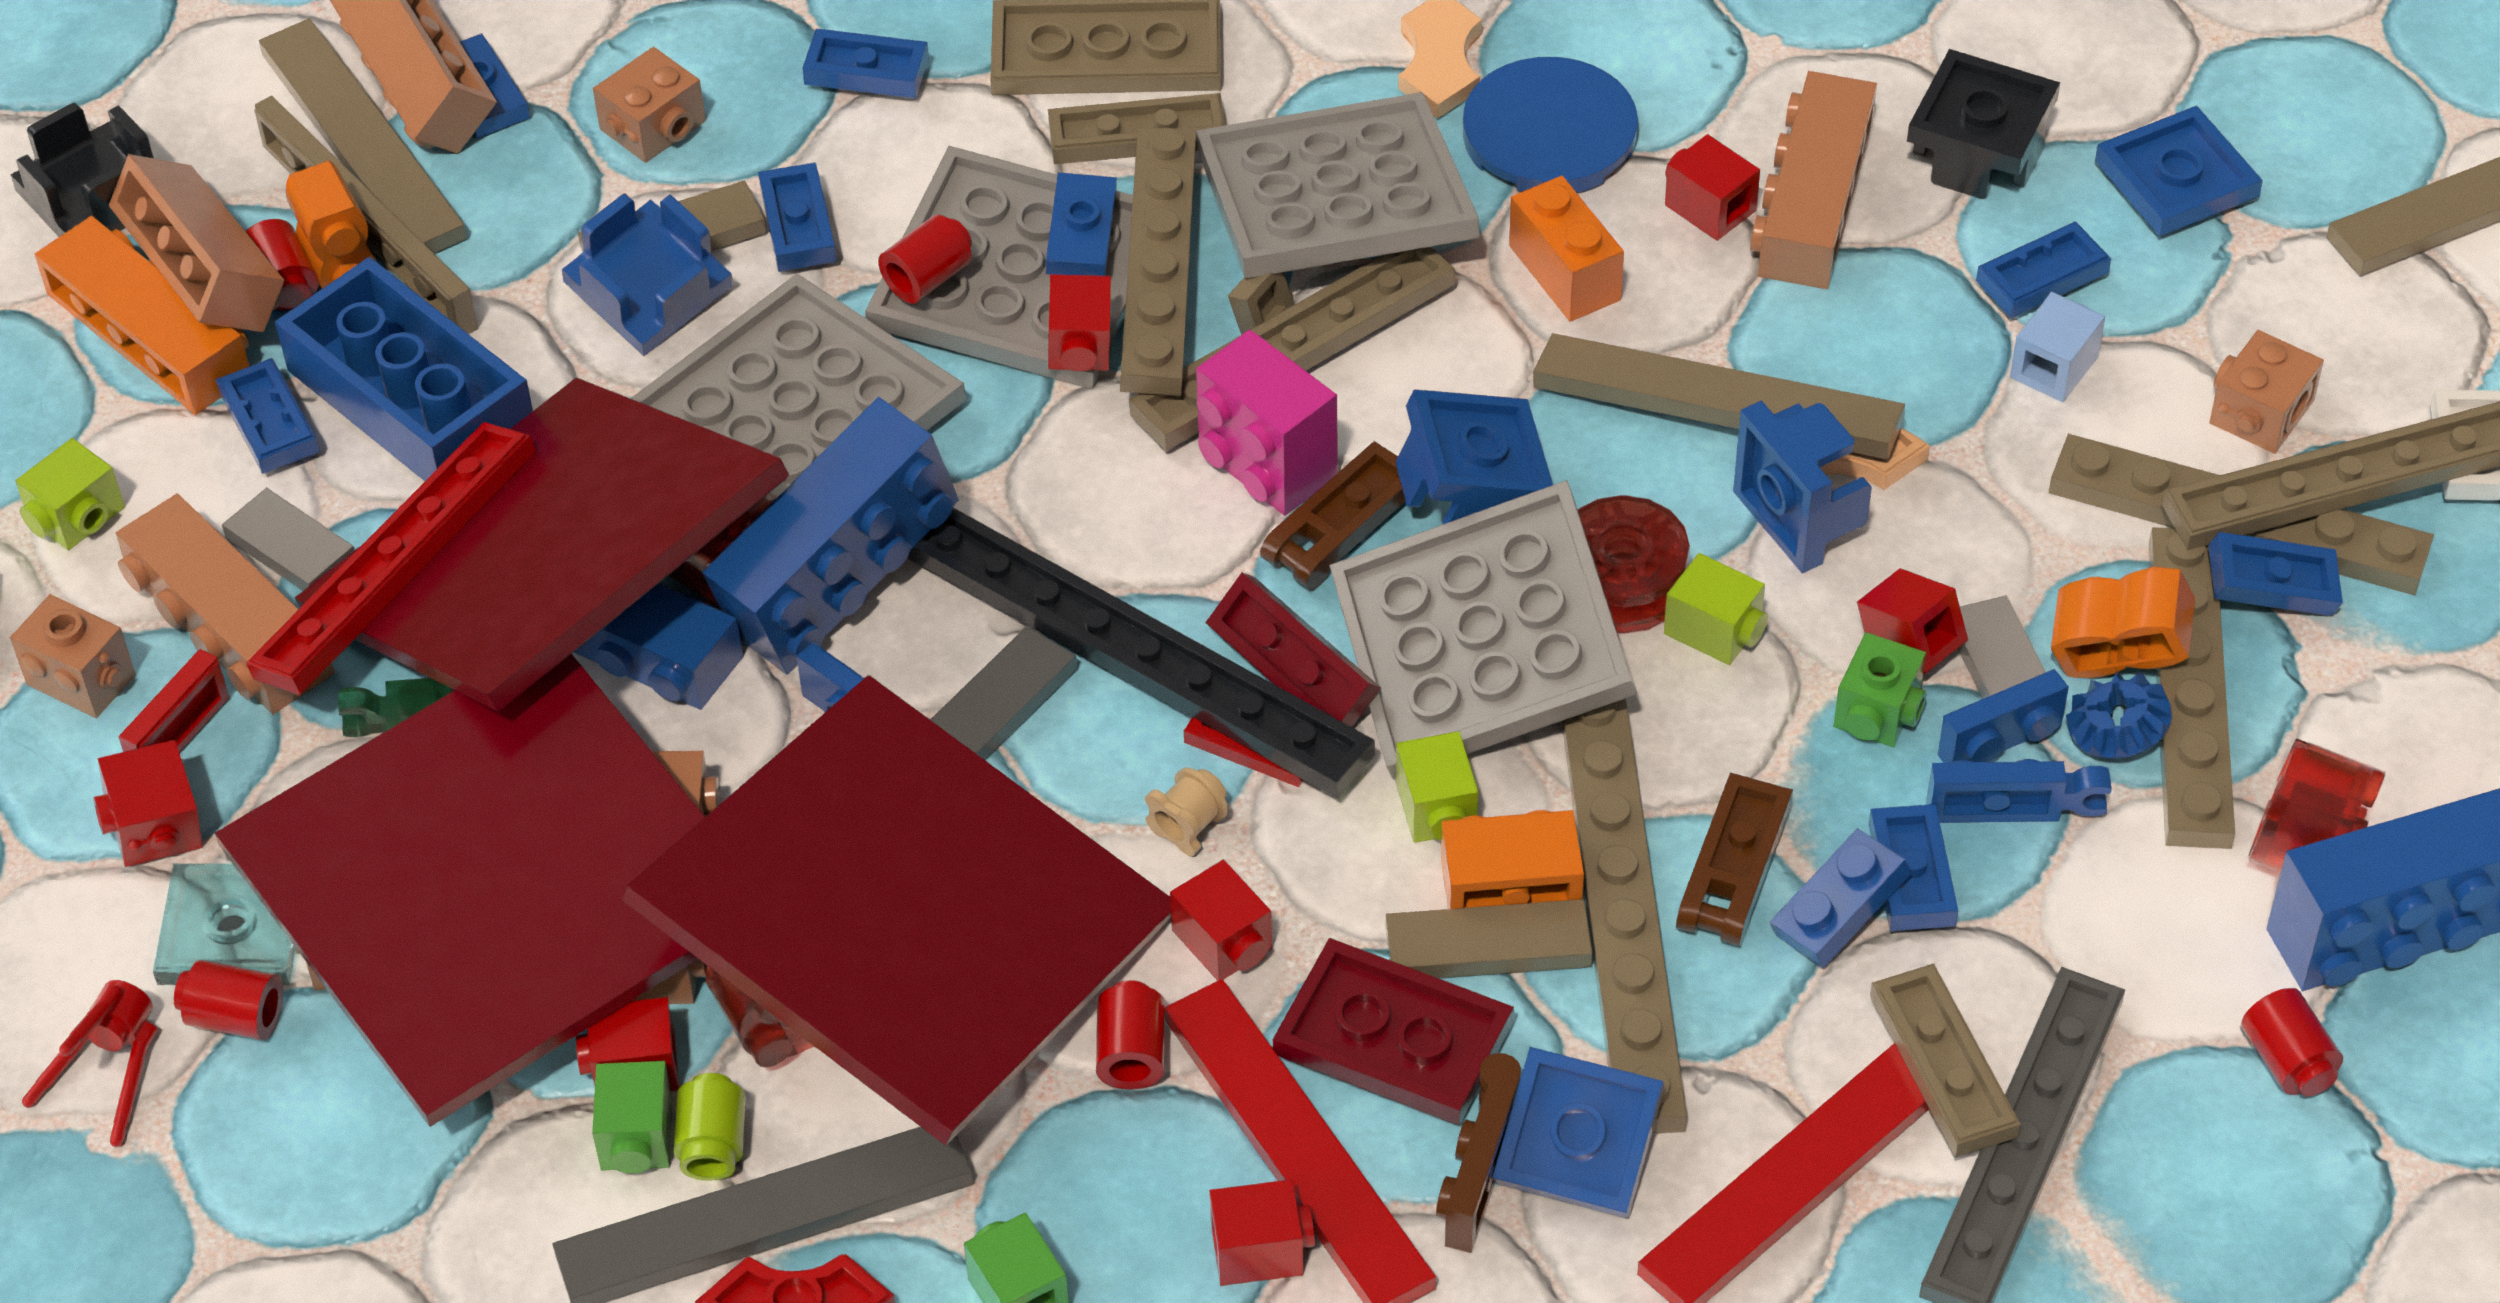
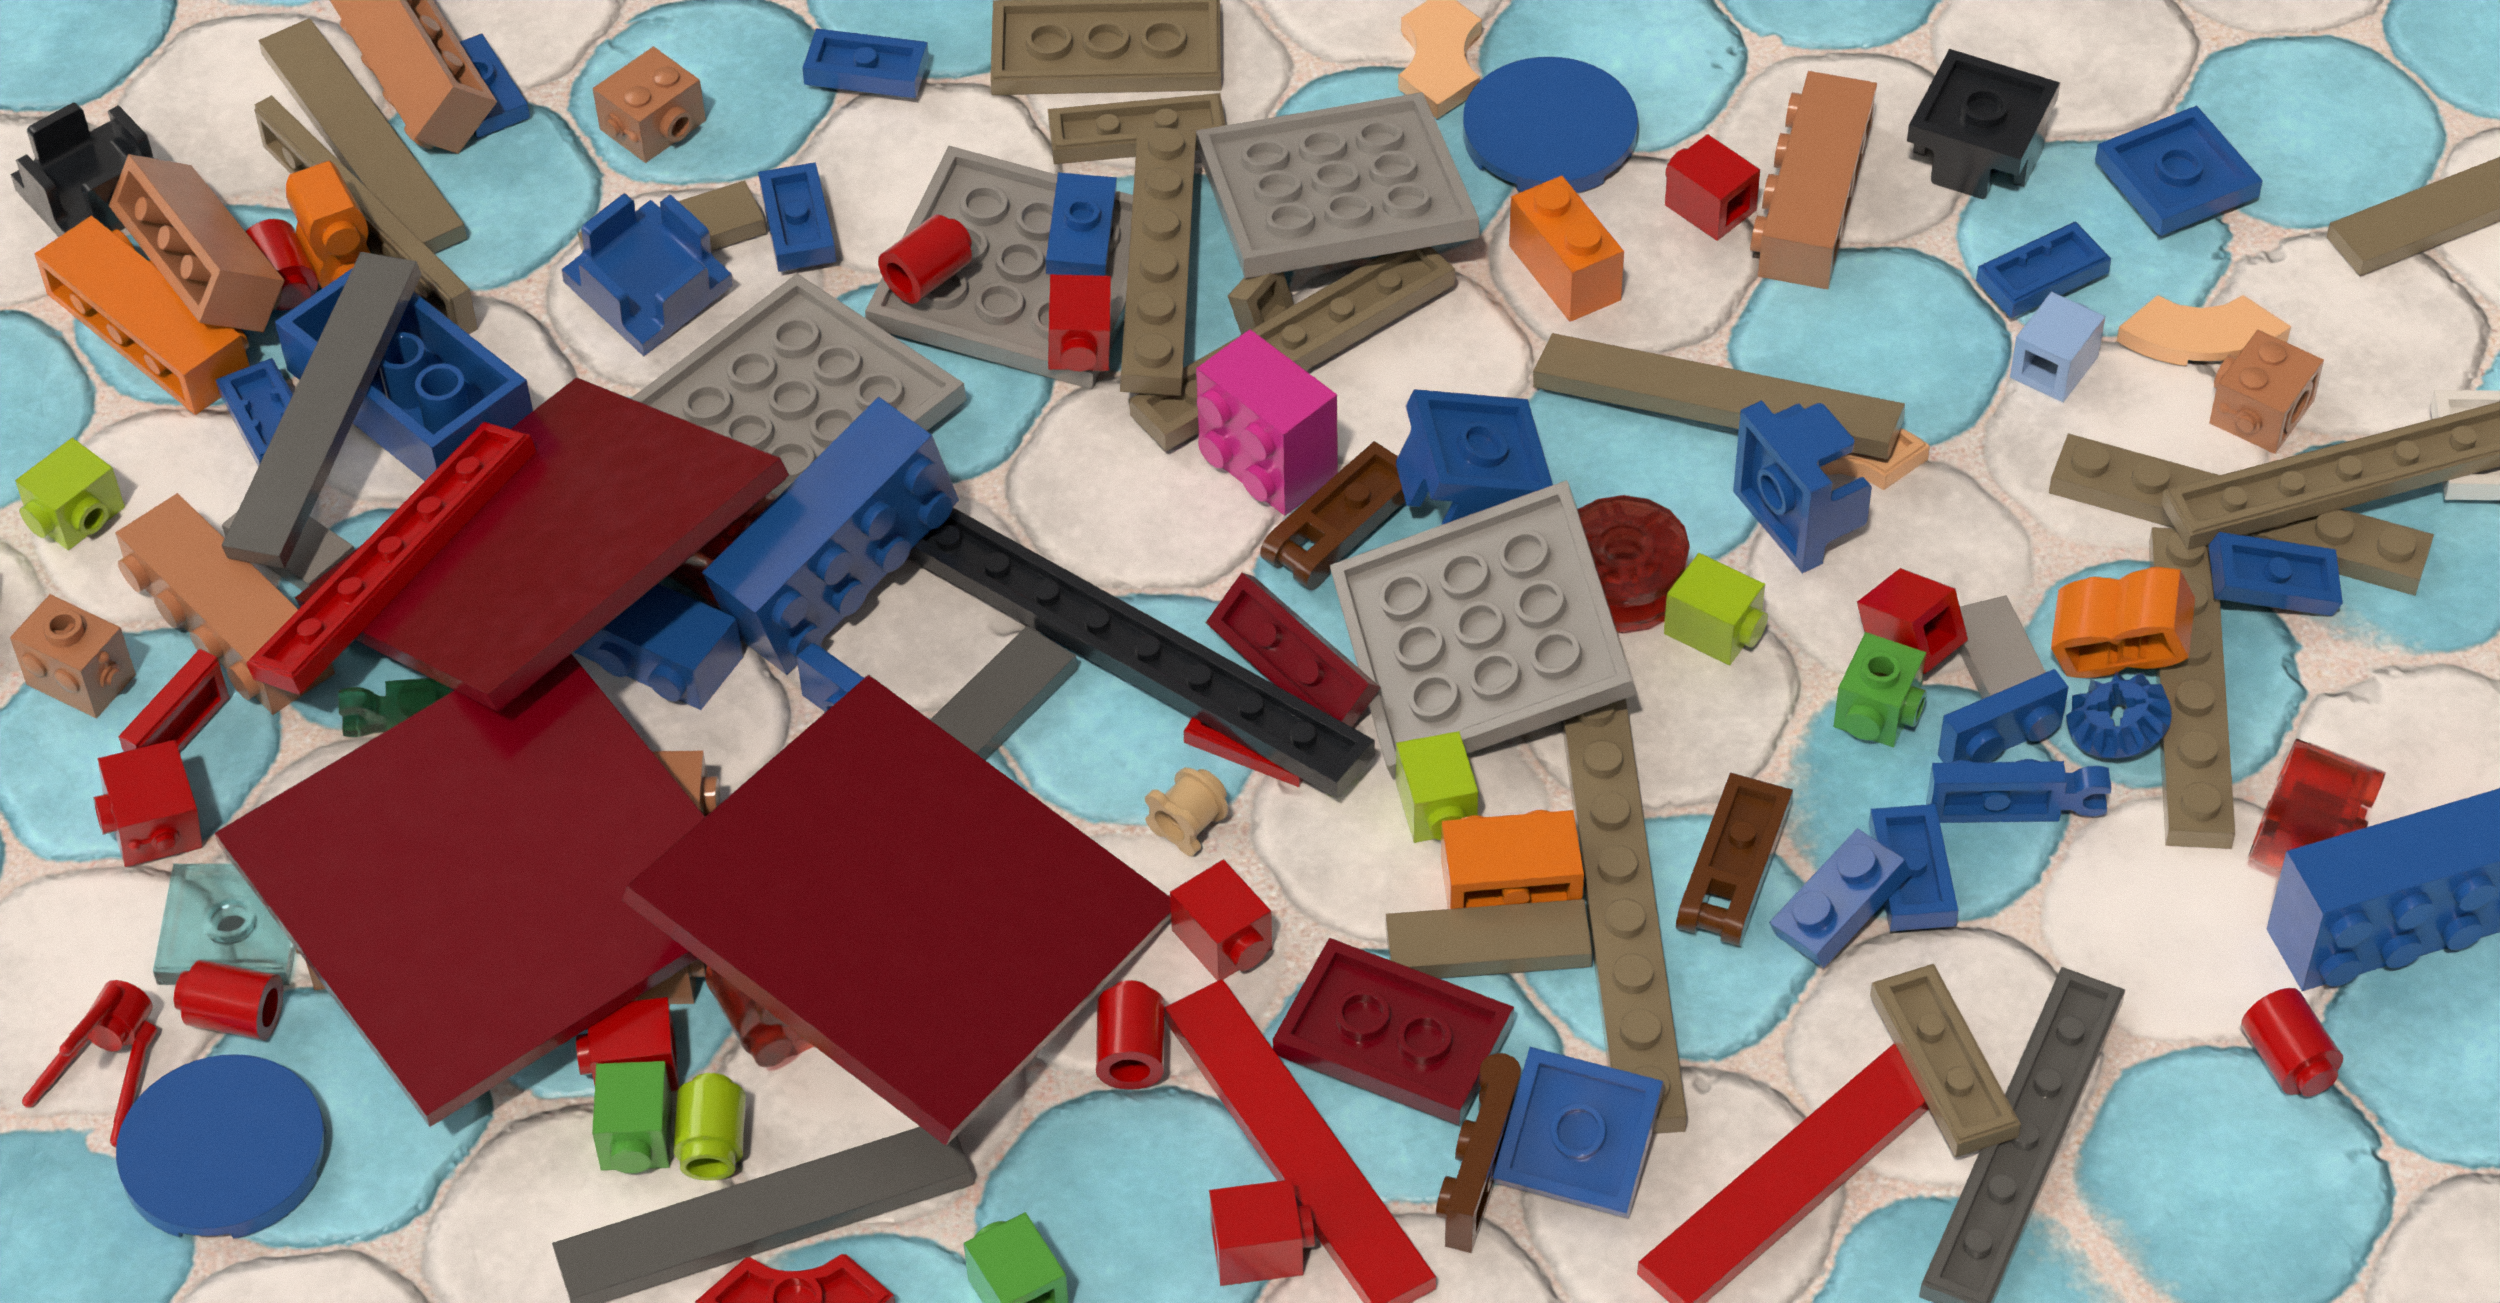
(221, 1146): none -> blue tile
(321, 410): none -> dark grey tile
(2198, 334): none -> light nougat tile

